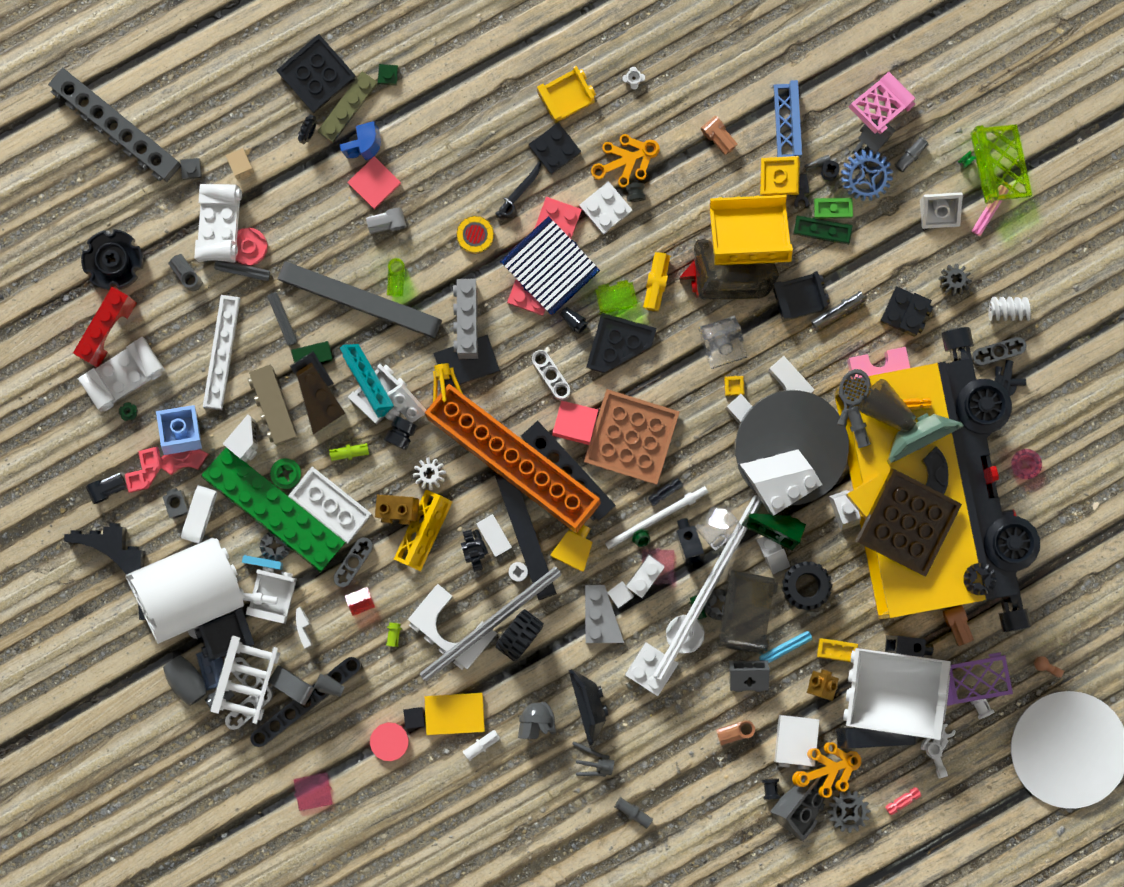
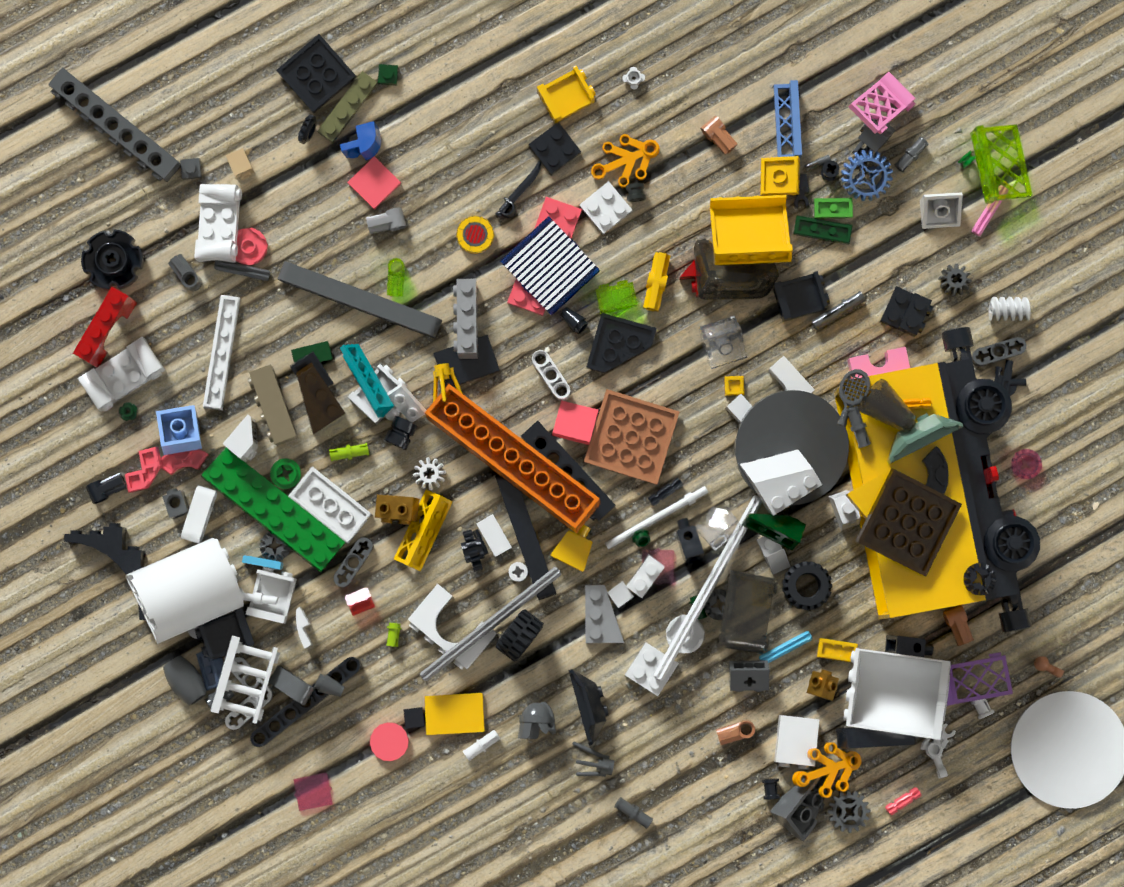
(282, 319): dark grey axle -> none

